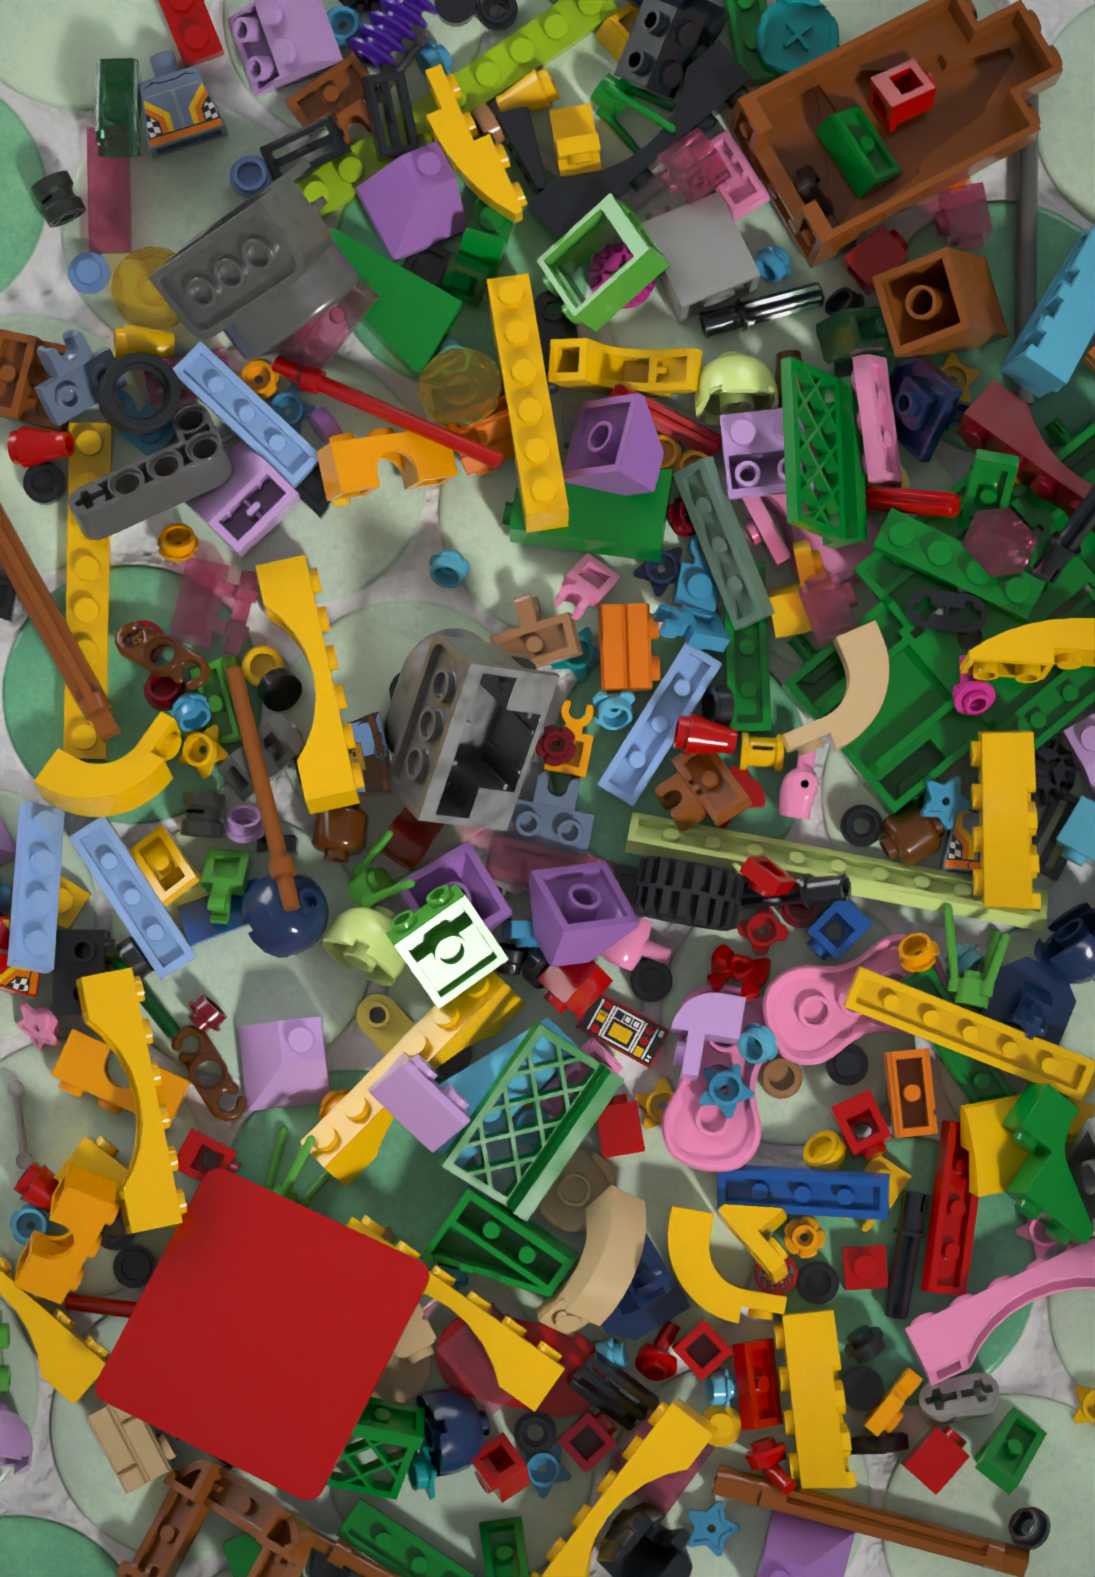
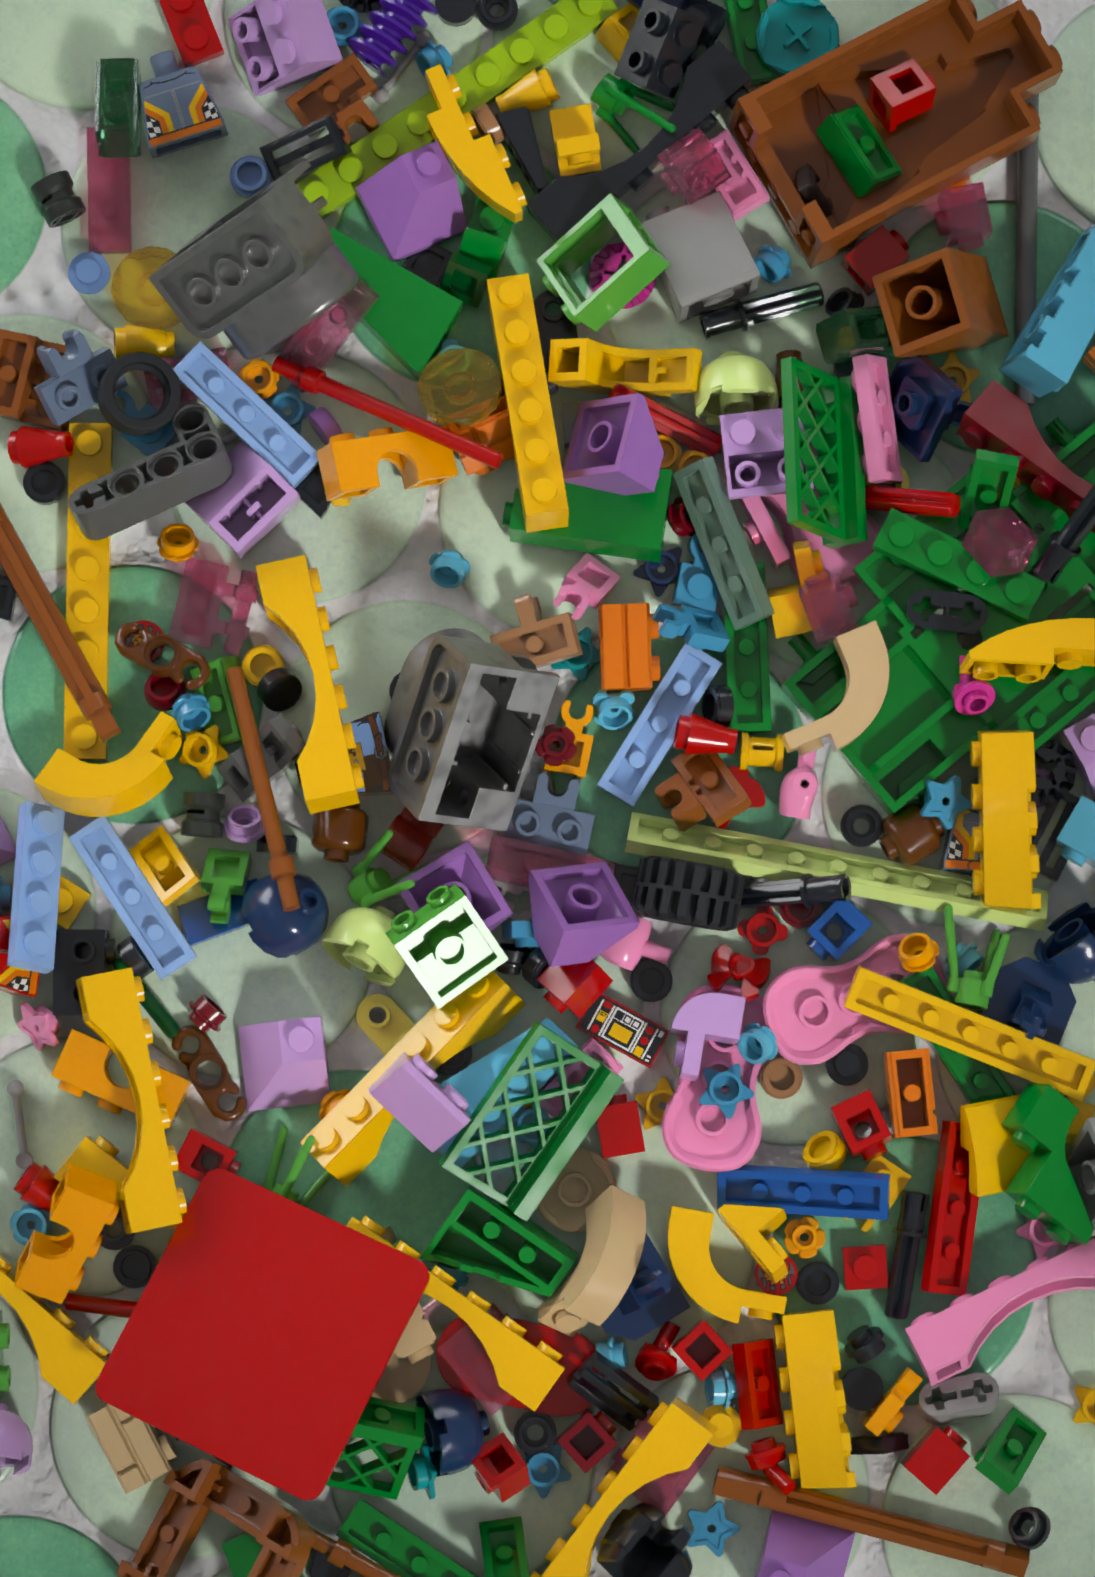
(396, 148): black tile -> none
(767, 877): red plate -> none

